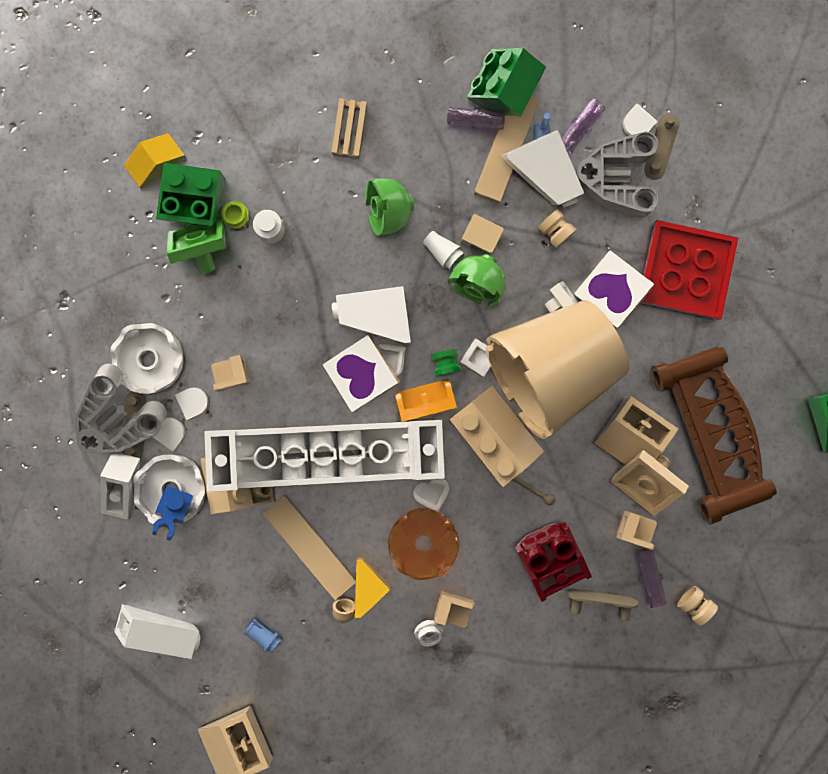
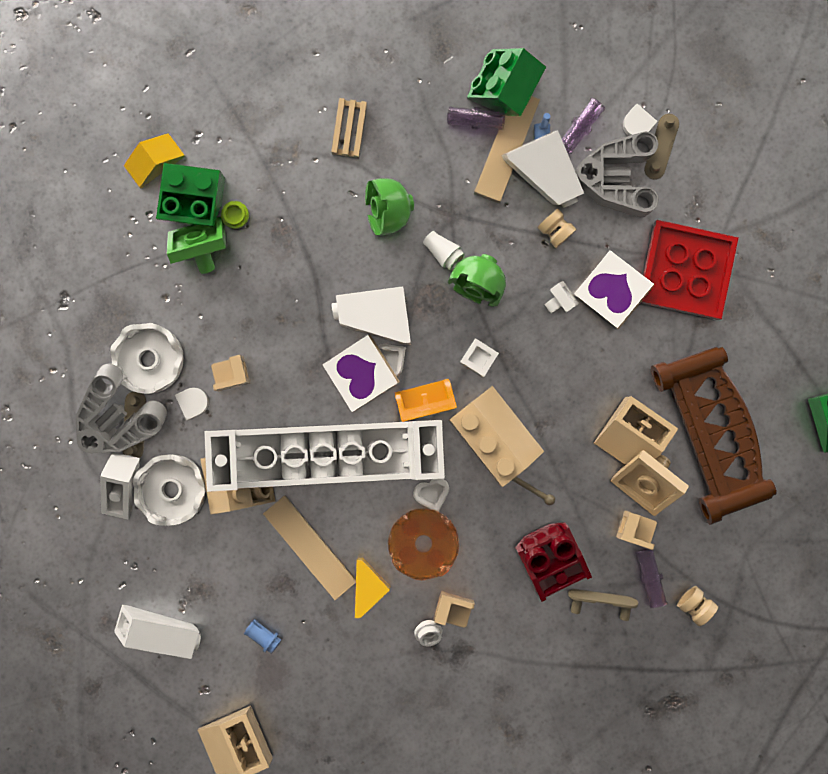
(171, 433): white tile -> none
(172, 508): blue plate -> none
(269, 226): white brick -> none
(346, 608): tan hinge -> none
(446, 362): green wheel -> none
(482, 234): tan panel -> none
(557, 364): tan cone -> none

